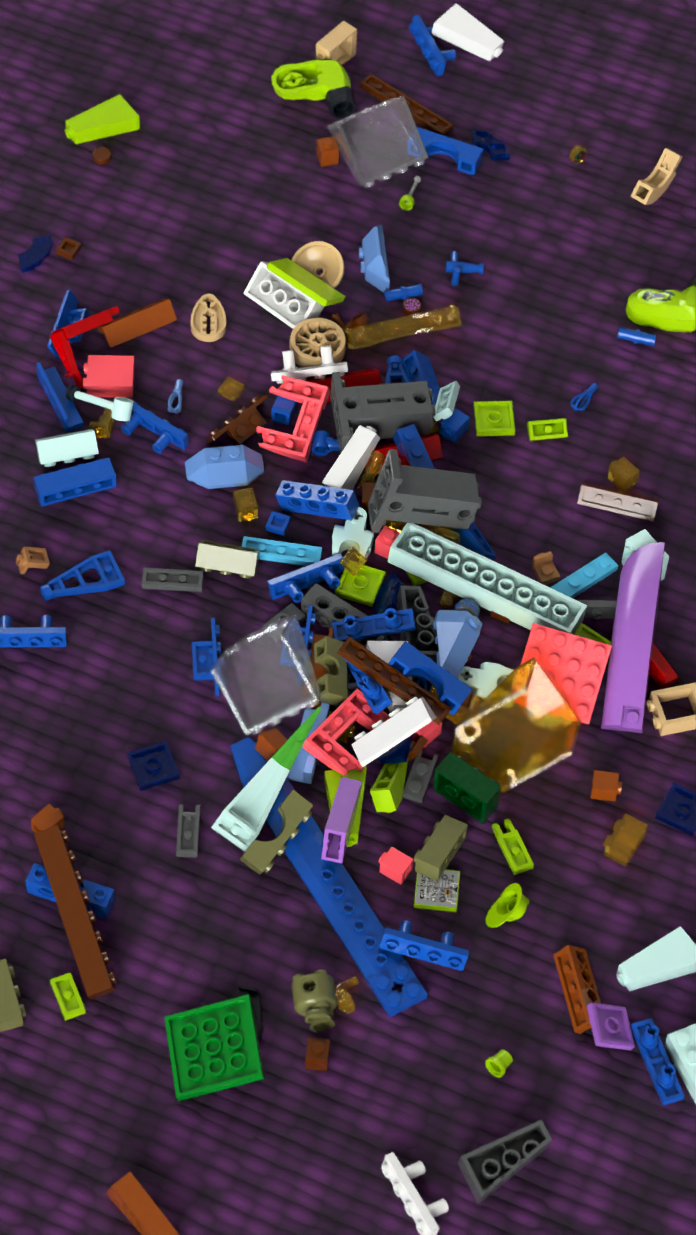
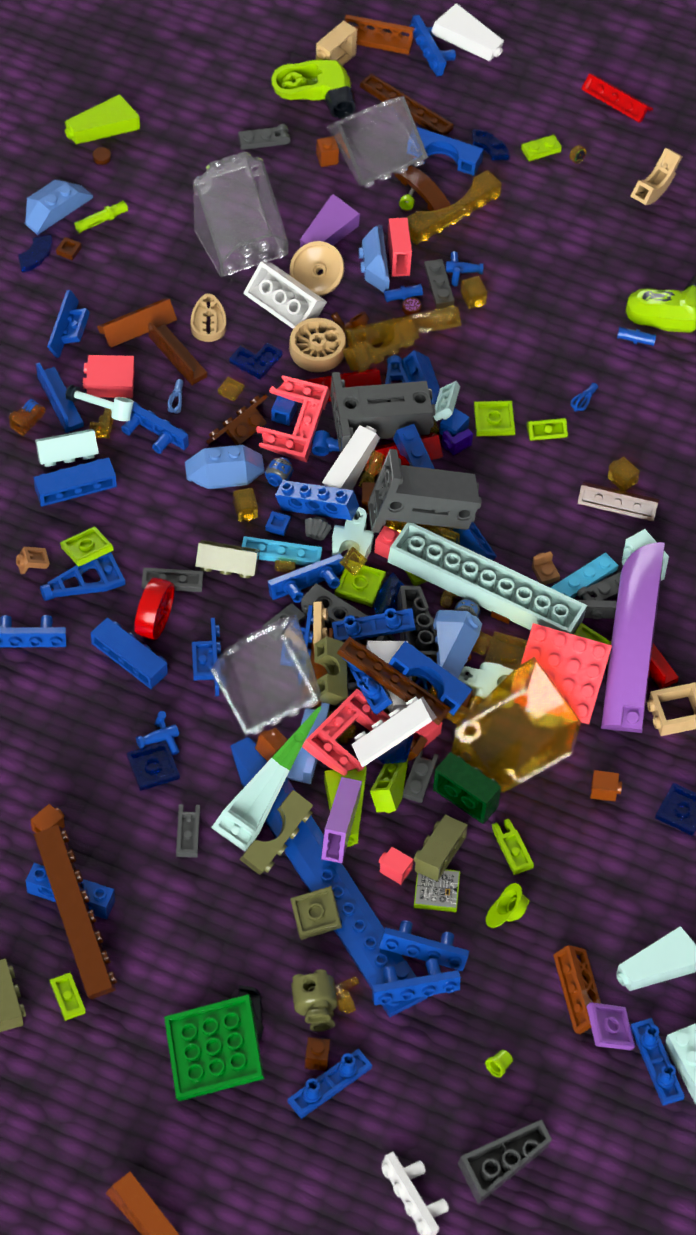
(26, 416): none -> clear orange leg
(53, 204): none -> medium blue wedge
(63, 346): red hinge -> none
(86, 546): none -> lime plate
(99, 217): none -> lime pin
(129, 653): none -> blue brick
(154, 608): none -> red piece
(162, 734): none -> blue piece
(177, 353): none -> reddish brown panel
(238, 214): none -> clear windscreen
(258, 363): none -> clear blue plate
(264, 137): none -> dark grey plate
(278, 470): none -> head
(285, 566): none -> clear yellow tile
(302, 373): white plate -> none
(305, 282): lime tile -> none
(316, 912): none -> olive tile
(317, 528): none -> dark grey piece
(320, 614): none -> tan hinge
(329, 1083): none -> blue plate
(331, 223): none -> medium lavender slope
(379, 38): none -> dark orange fence
(399, 247): none -> coral brick
(399, 334): none -> clear yellow arch
(417, 987): none -> blue plate
(424, 187): none -> reddish brown slope
(427, 223): none -> clear yellow arch
(439, 283): none -> dark grey plate
(457, 443): none -> dark purple bracket
(474, 292): none -> clear yellow brick
(482, 643): none -> clear yellow tile
(506, 650): none -> clear yellow tile
(541, 147): none -> lime plate
(603, 590): none -> dark grey plate
(615, 97): none -> red panel
(625, 839): clear yellow brick -> none

